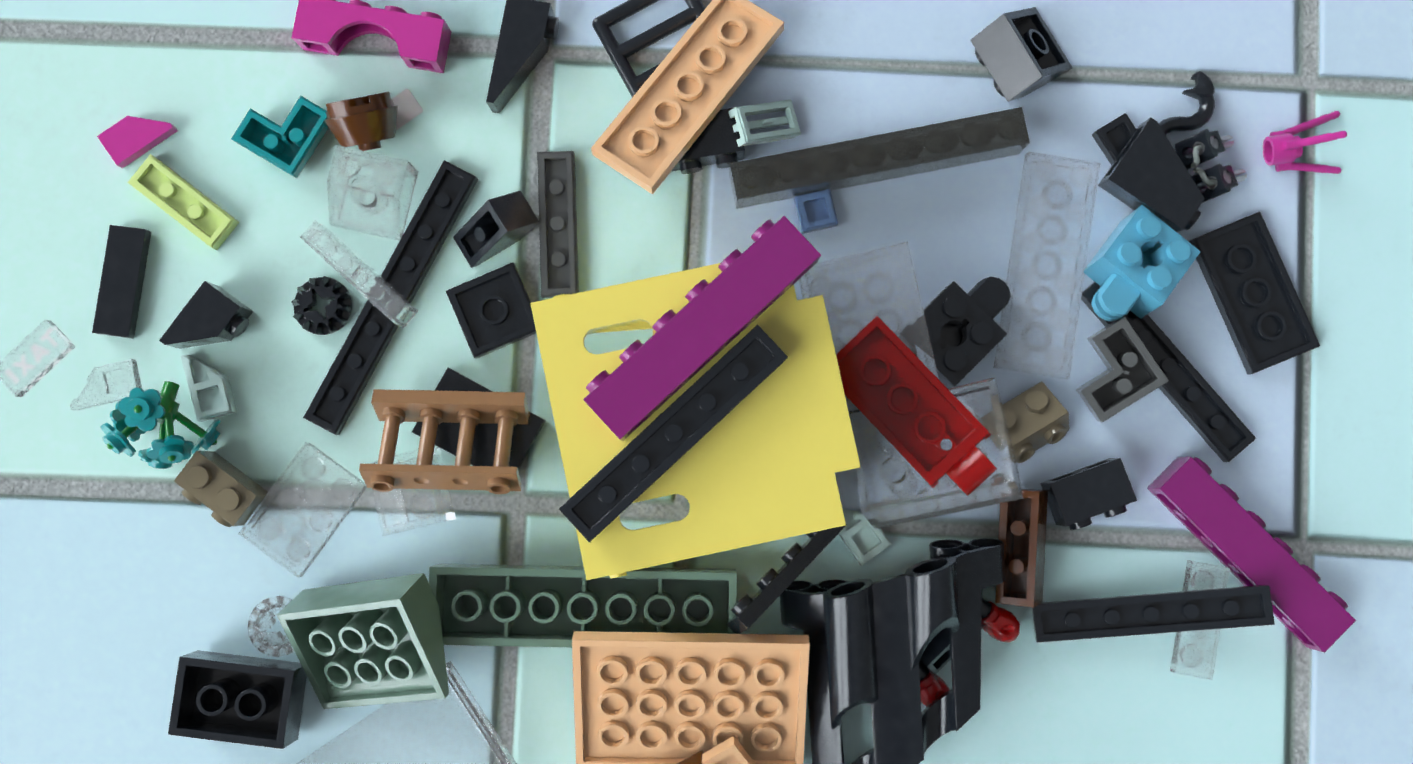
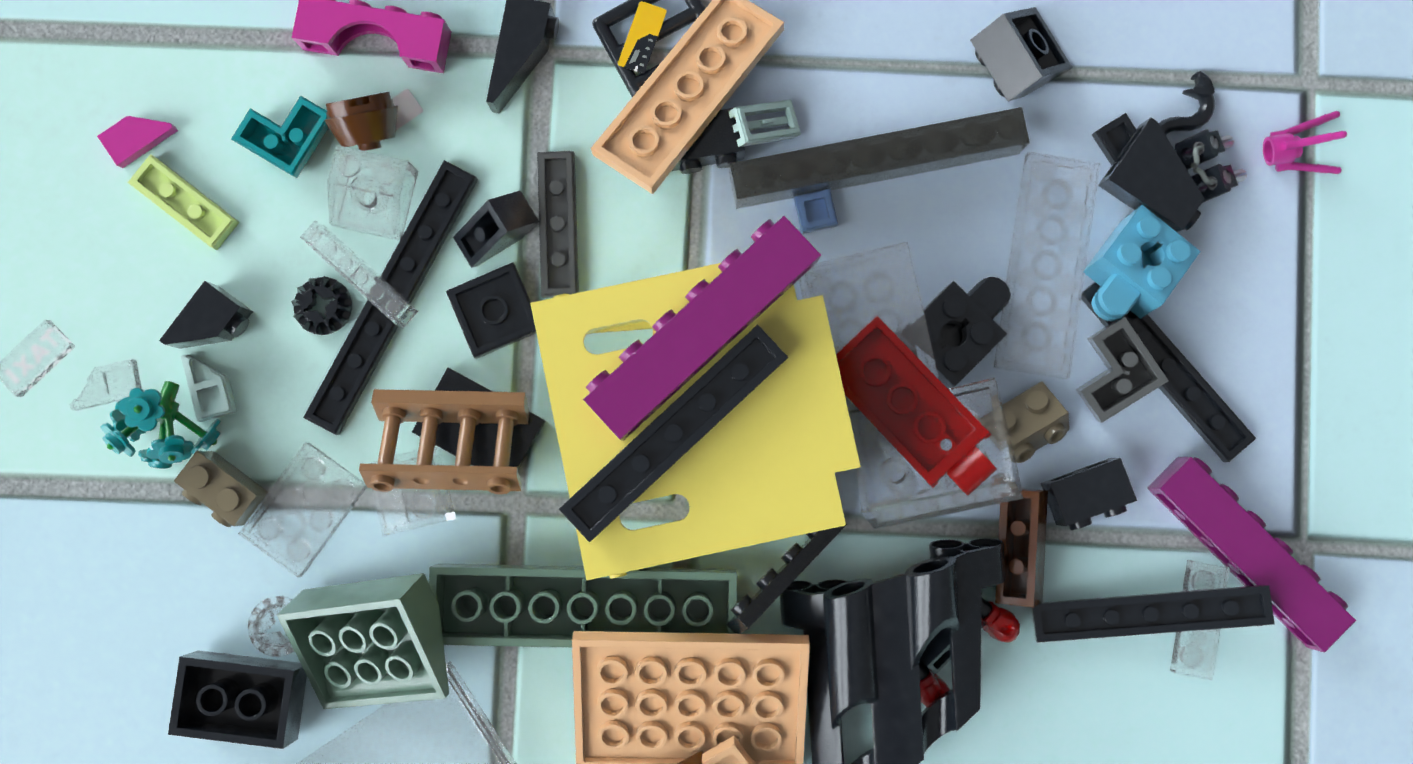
(121, 281): black tile -> none
(642, 37): none -> yellow sticker
(862, 538): light aqua tile -> none
(1254, 293): black tile -> none

